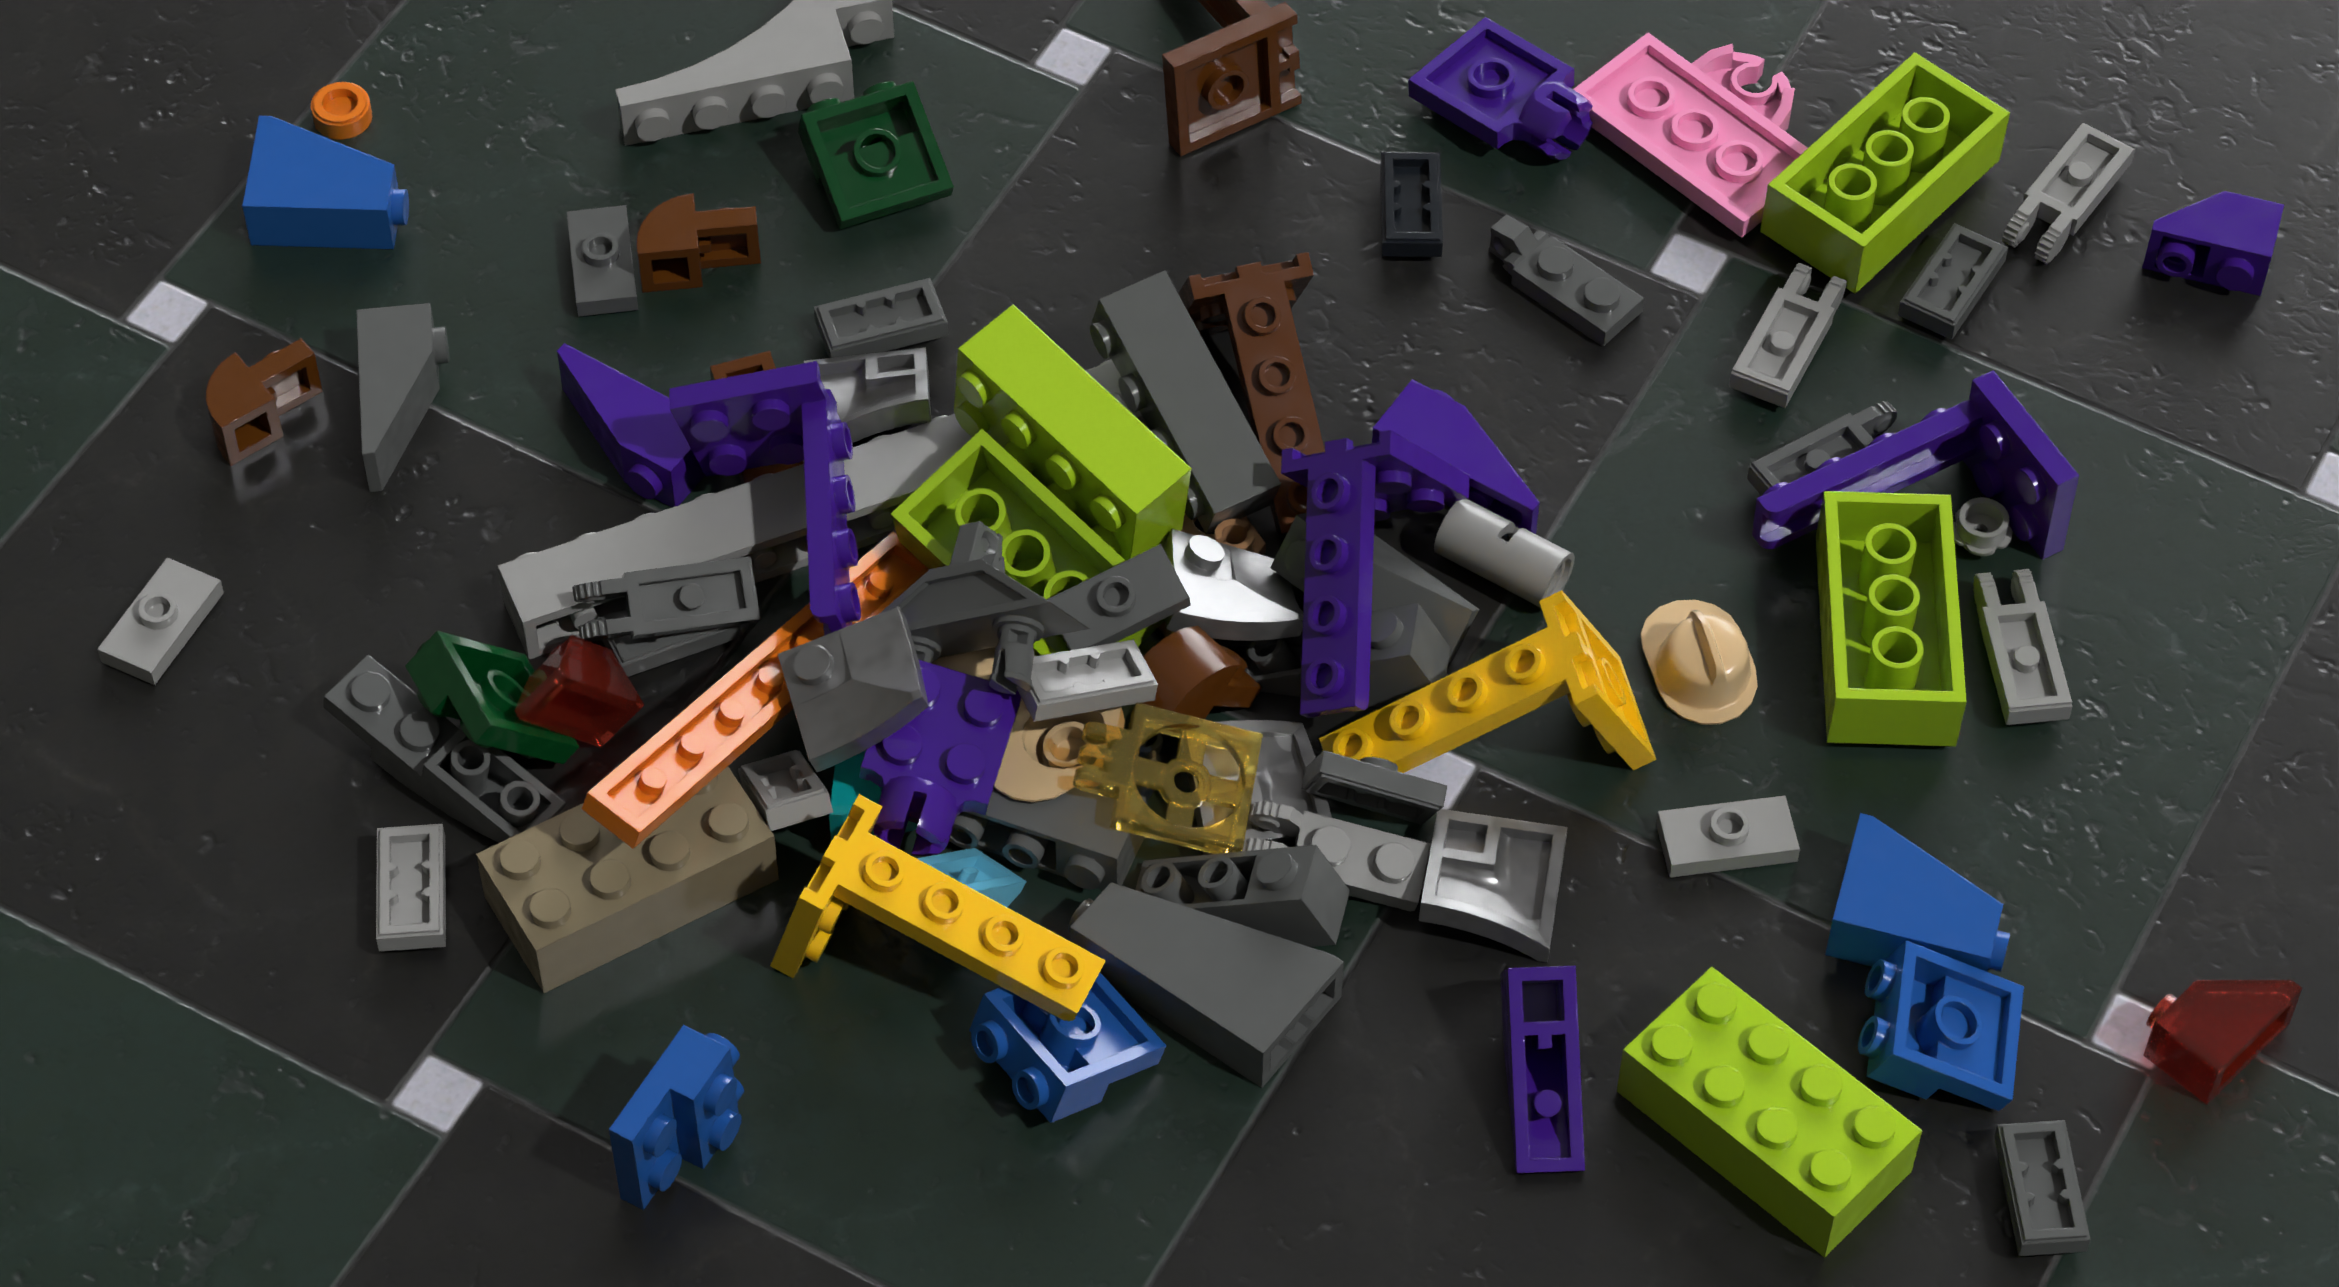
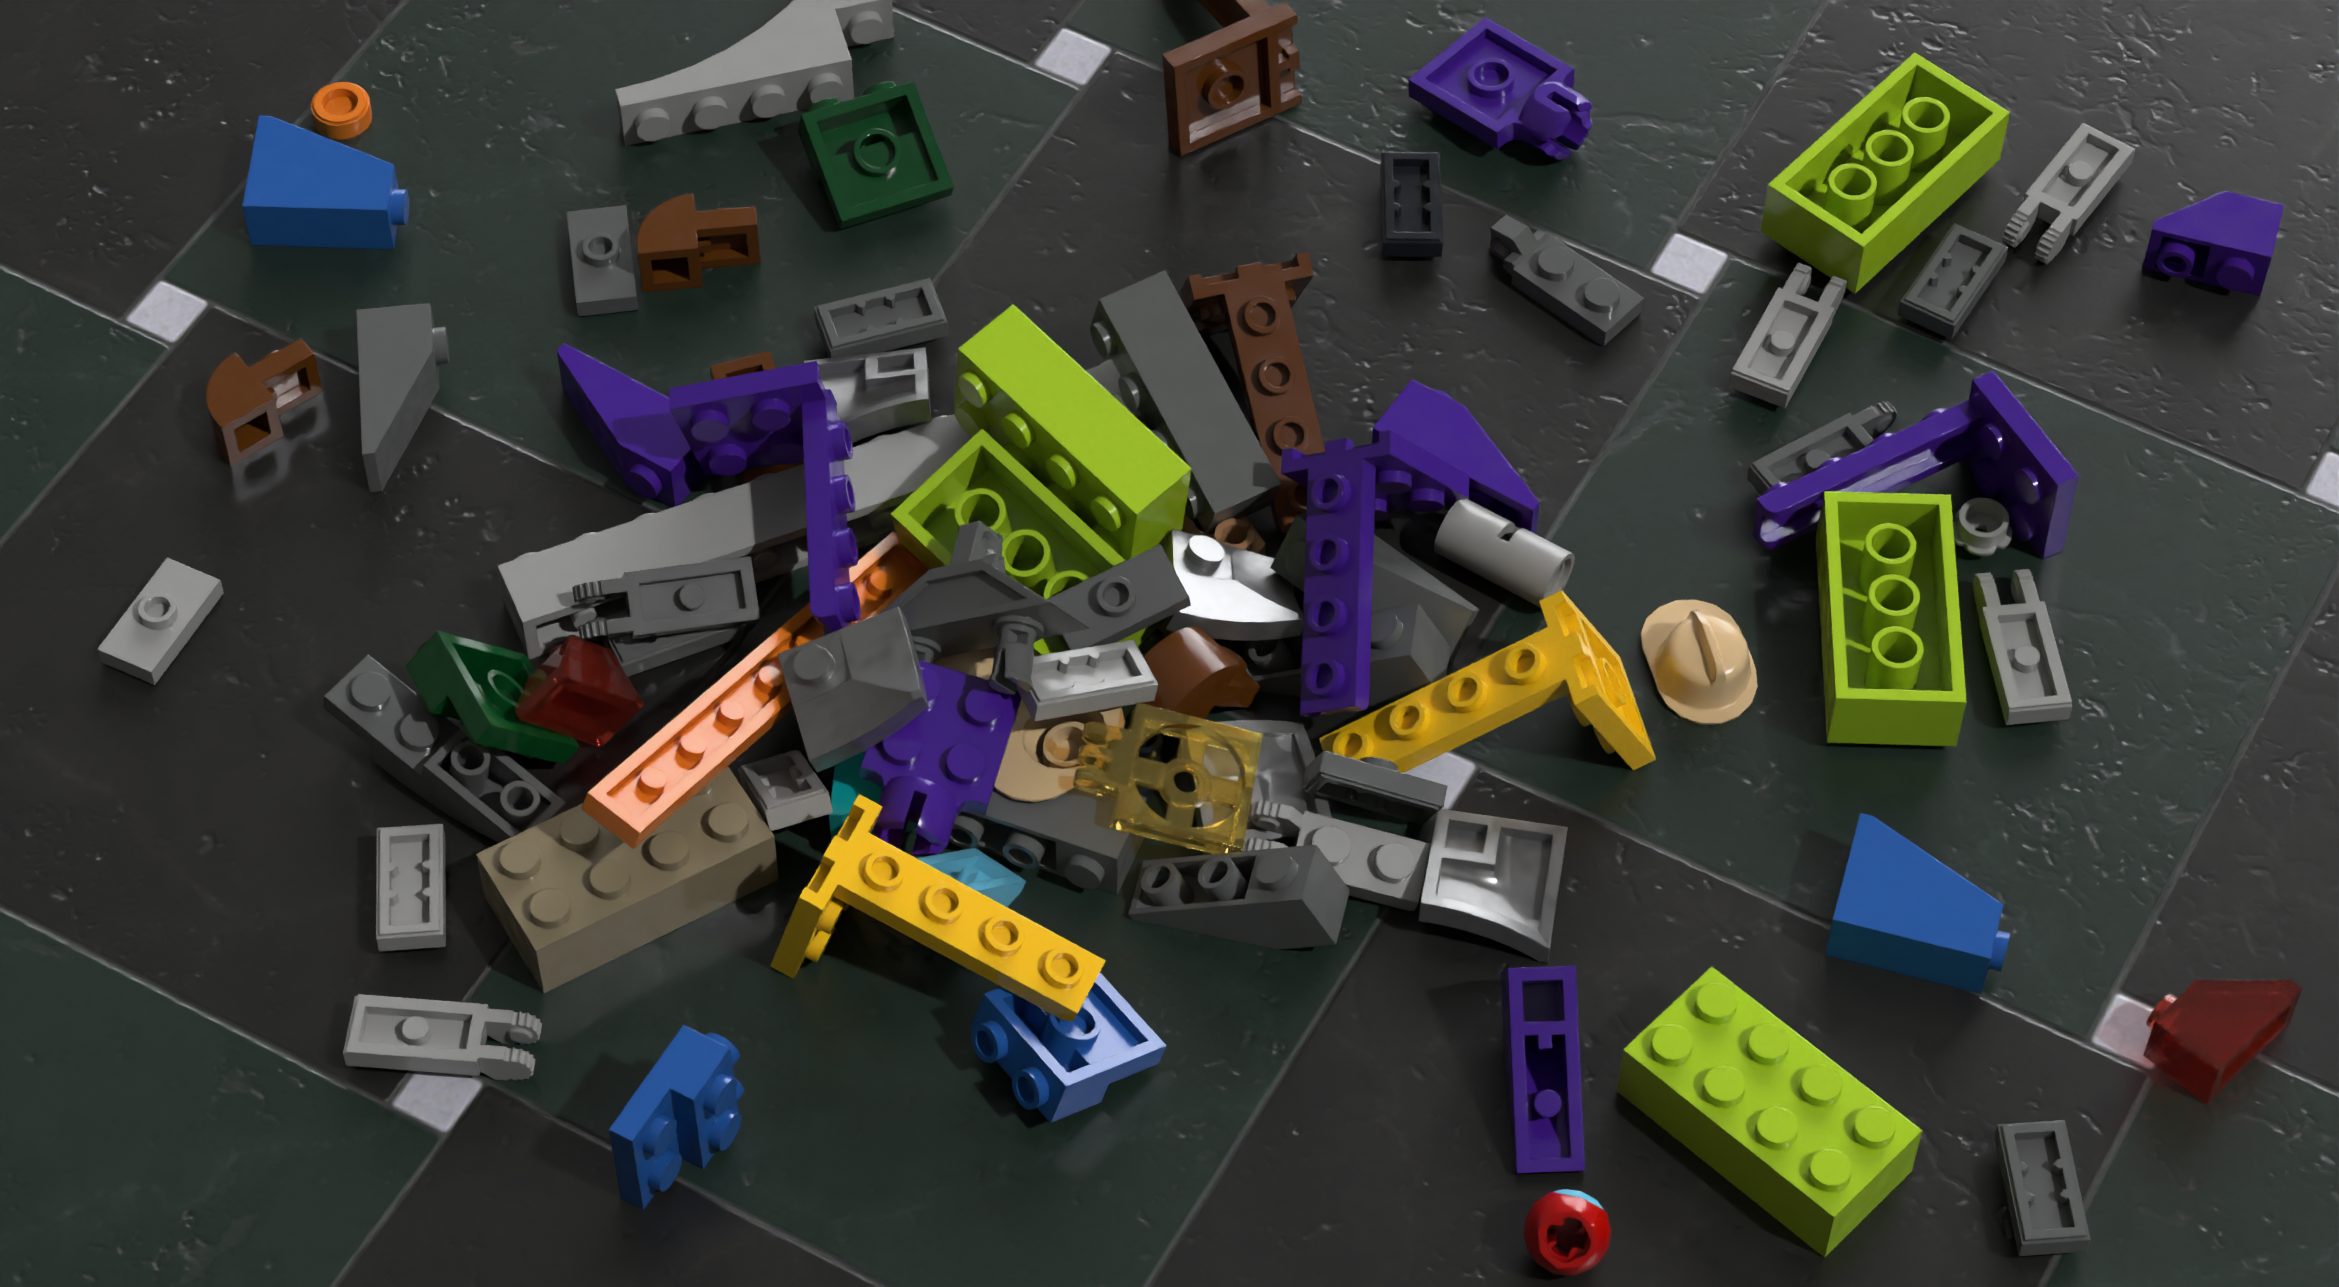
(439, 1037): none -> light grey hinge
(1209, 978): dark grey slope -> none
(1567, 1232): none -> red piece
(1698, 124): bright pink plate -> none
(1727, 836): light grey plate -> none
(1942, 1027): blue plate -> none

